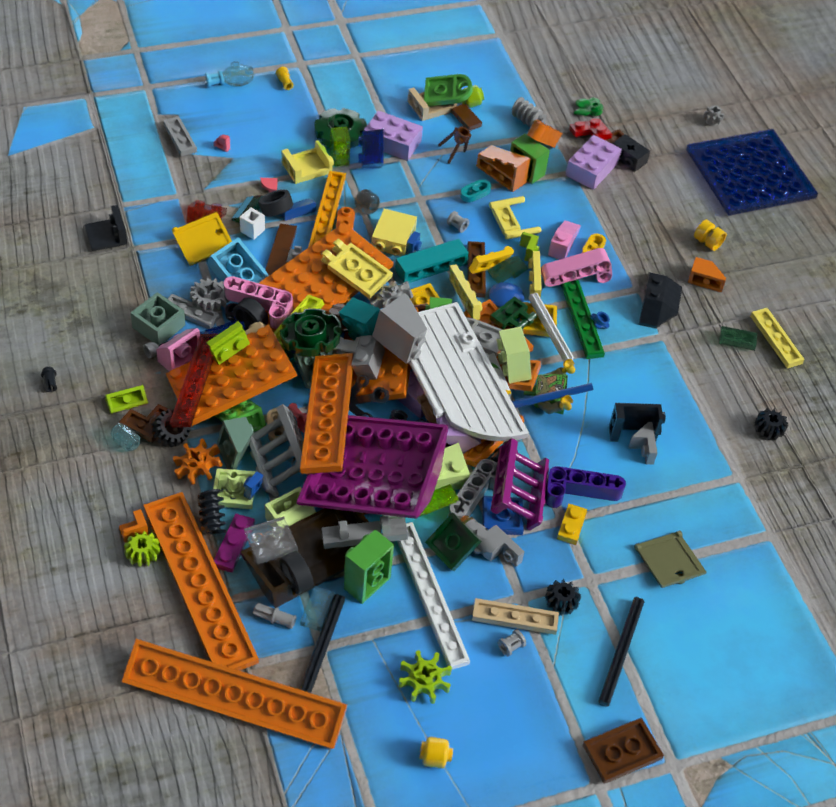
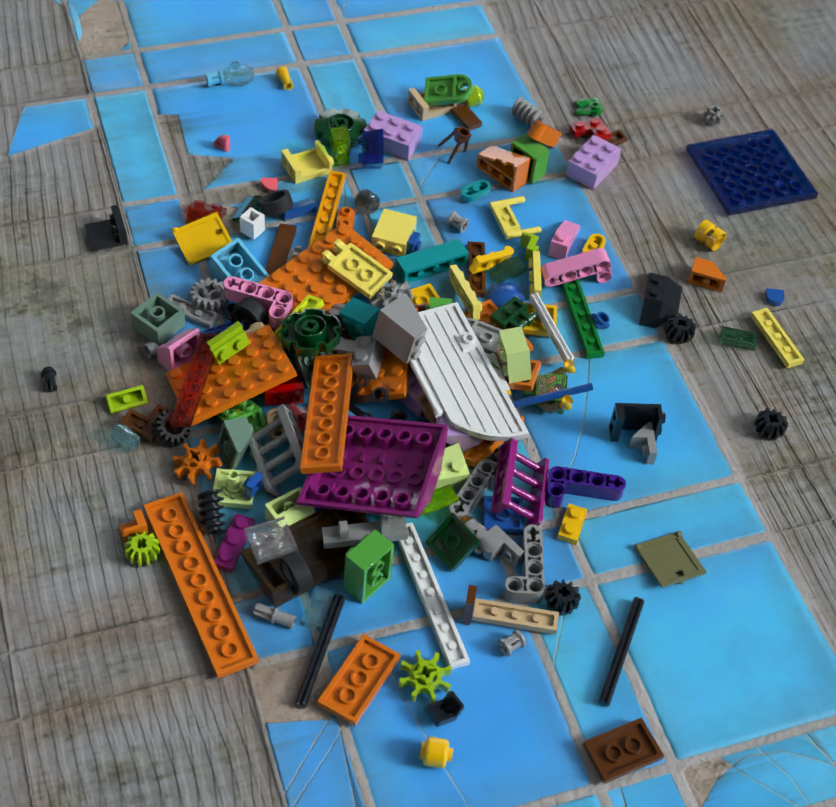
(180, 136): light grey plate -> none
(235, 693): orange plate -> none
(286, 393): none -> red bracket
(359, 680): none -> orange plate
(445, 710): none -> black bracket
(469, 605): none -> tile
(529, 581): none -> light grey beam
(632, 153): black brick -> none
(680, 328): none -> black gear
(774, 296): none -> blue tile

